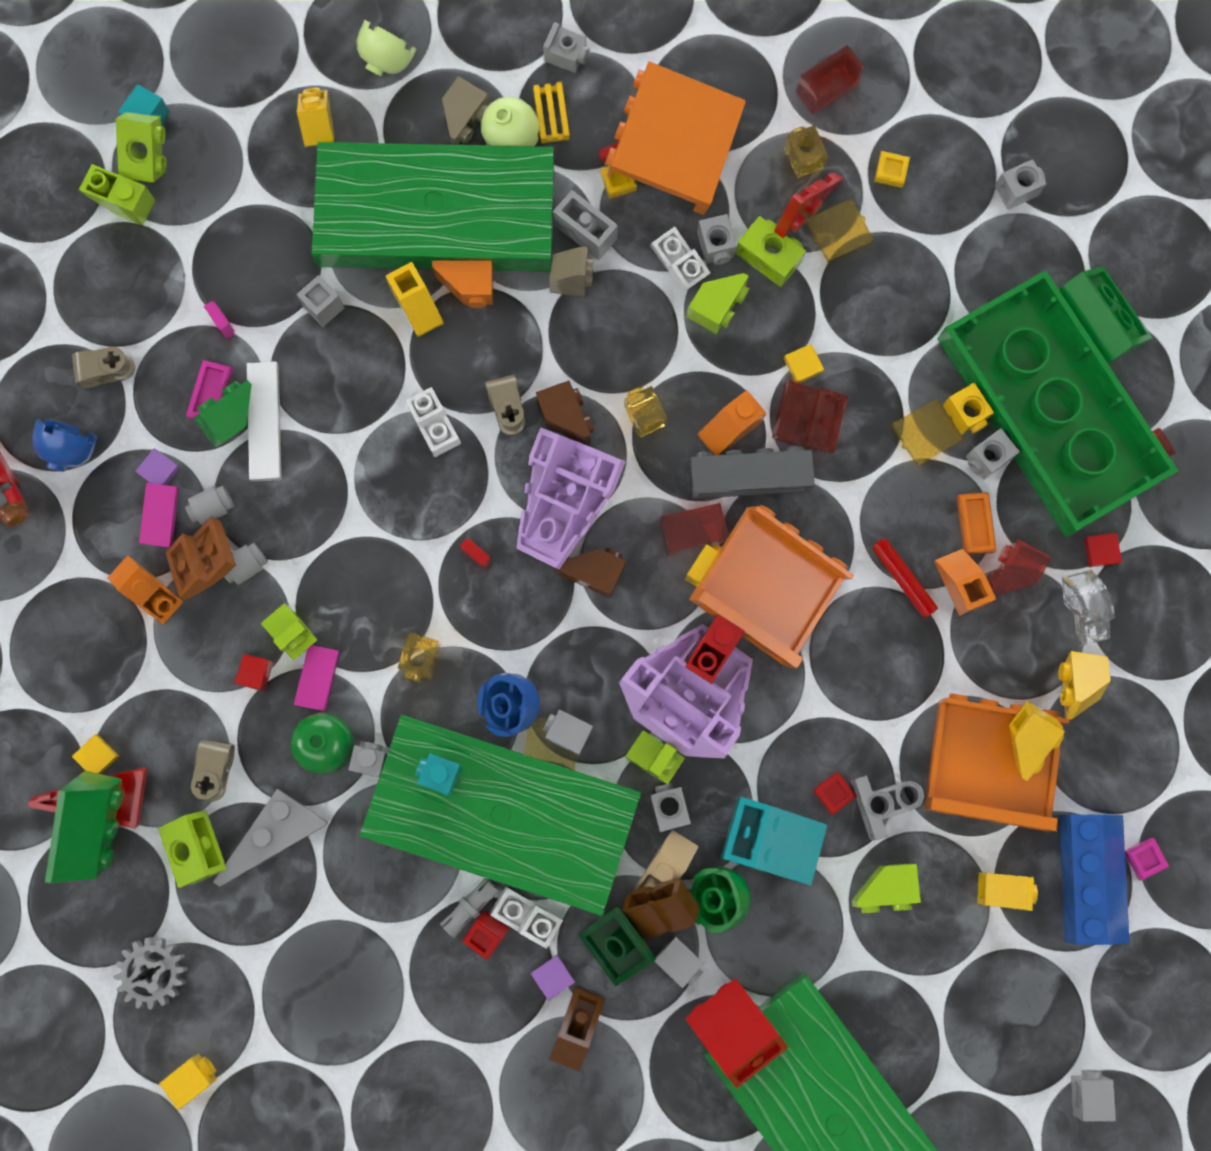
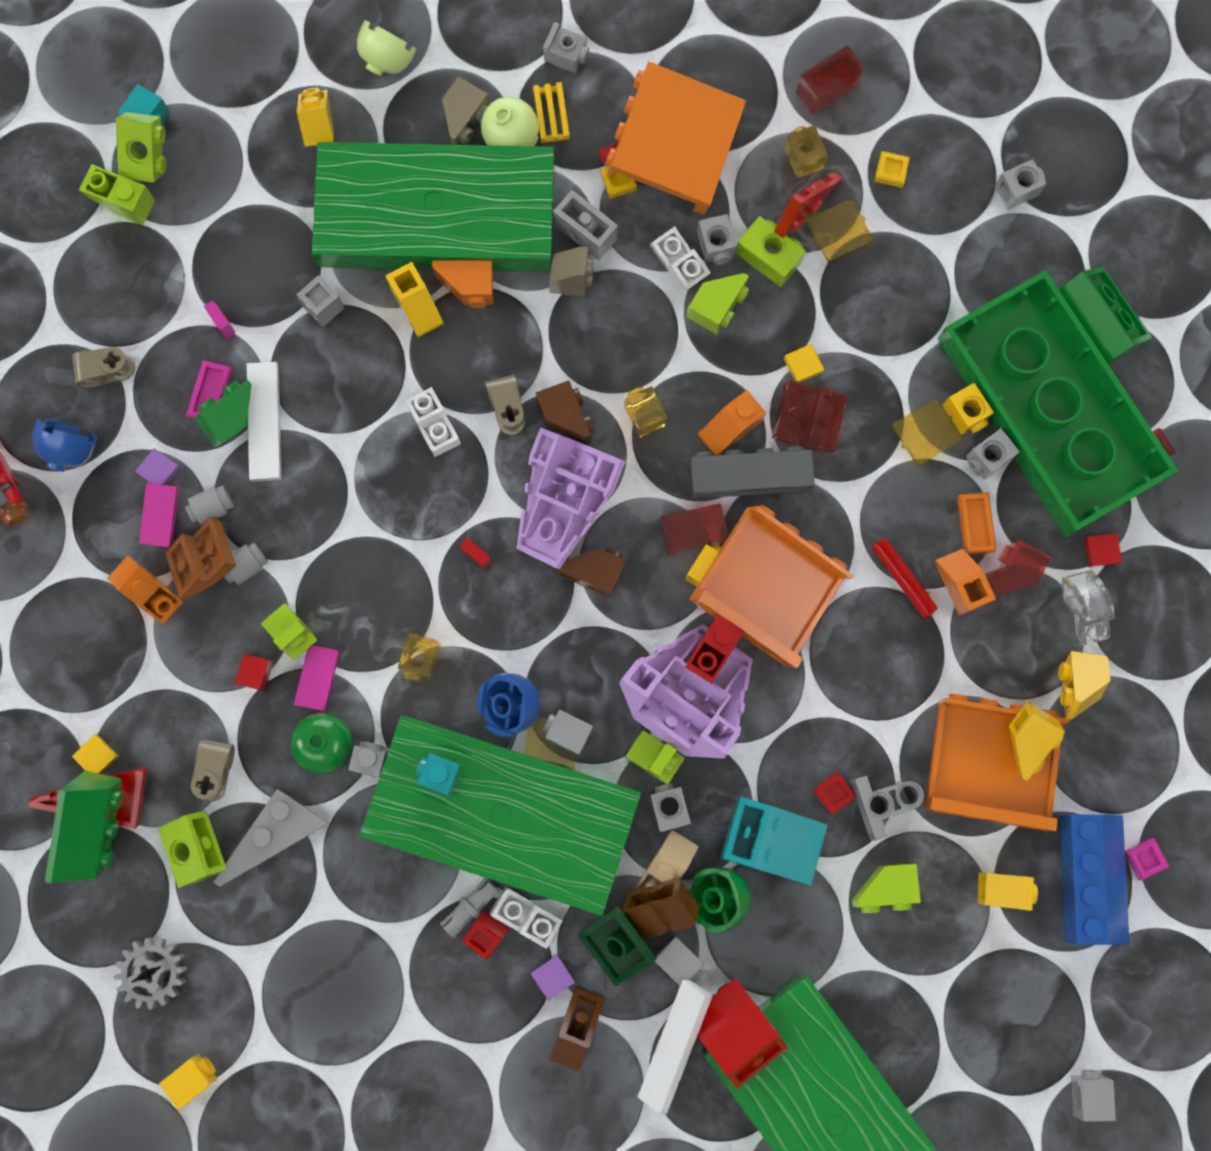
(674, 1046): none -> white tile

